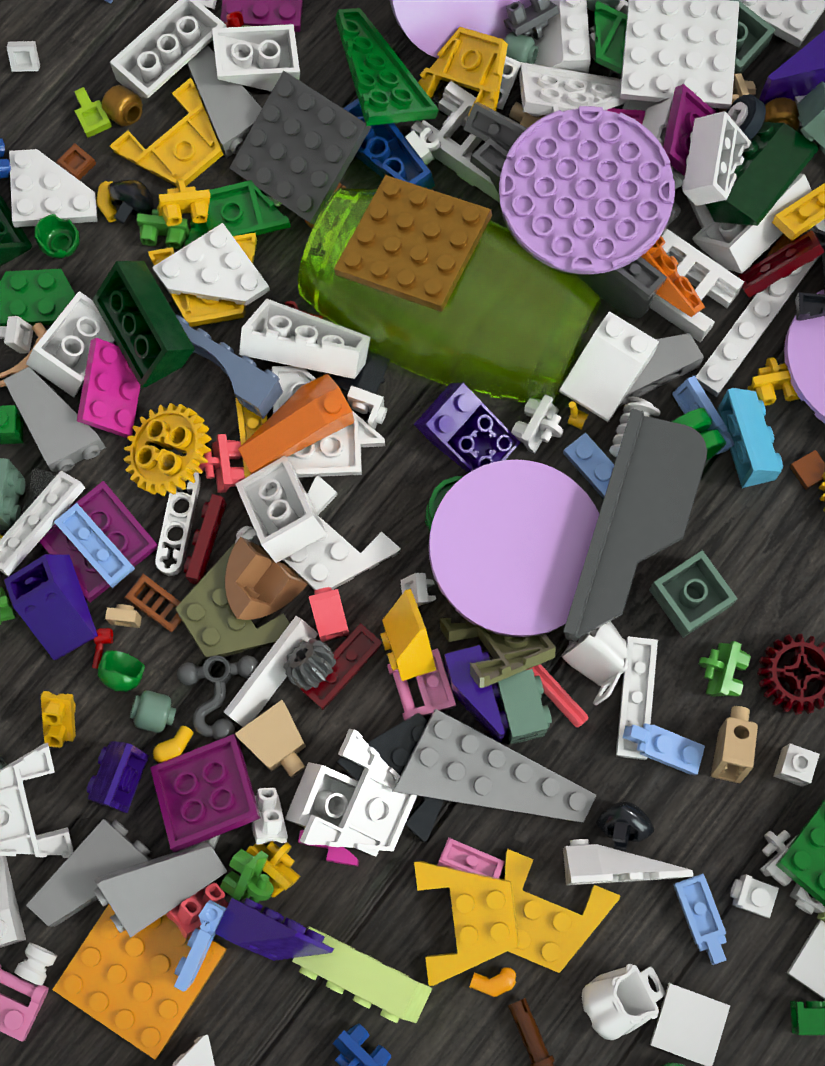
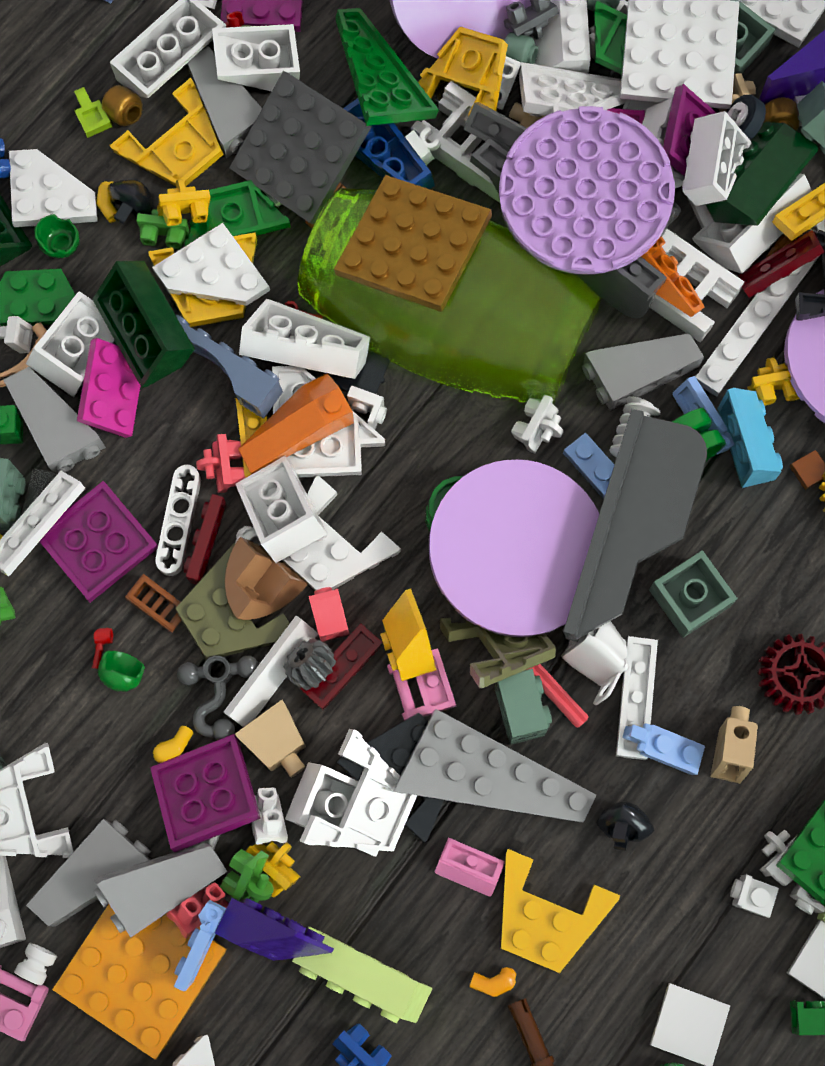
(23, 56): white tile -> none
(52, 604): dark purple slope -> none
(58, 718): yellow hips -> none
(76, 161): dark orange tile -> none
(94, 545): light blue plate -> none
(117, 776): dark purple slope -> none
(123, 616): tan plate -> none
(152, 711): sand green head -> none
(162, 469): yellow gear -> none
(336, 854): dark pink slope -> none
(418, 584): white tile -> none
(466, 429): dark purple slope -> none
(478, 701): dark purple slope -> none
(481, 917): yellow wing -> none
(577, 416): yellow hand -> none
(607, 865): white wedge -> none
(609, 366): white slope -> none
(621, 1000): white piece -> none
(702, 916): light blue hinge -> none
(721, 668): bright green hips -> none
(796, 765): white brick -> none

